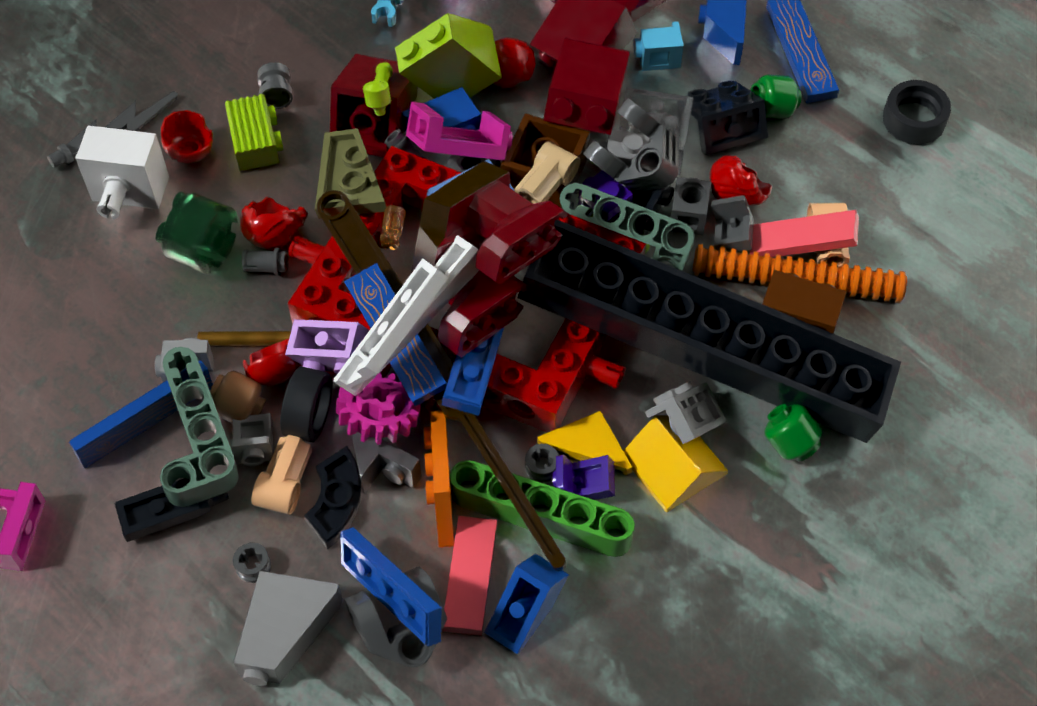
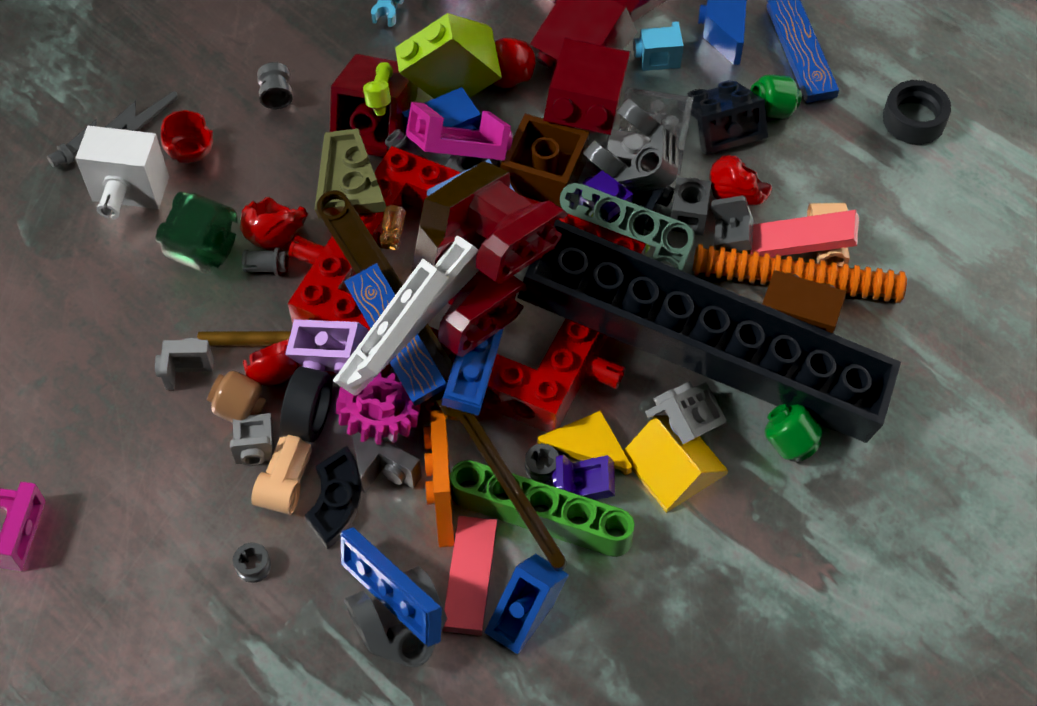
(128, 422): blue tile -> none
(153, 512): black hinge -> none
(196, 421): sand green beam -> none
(252, 132): lime brick -> none
(283, 624): light grey slope -> none
(550, 170): tan piece -> none

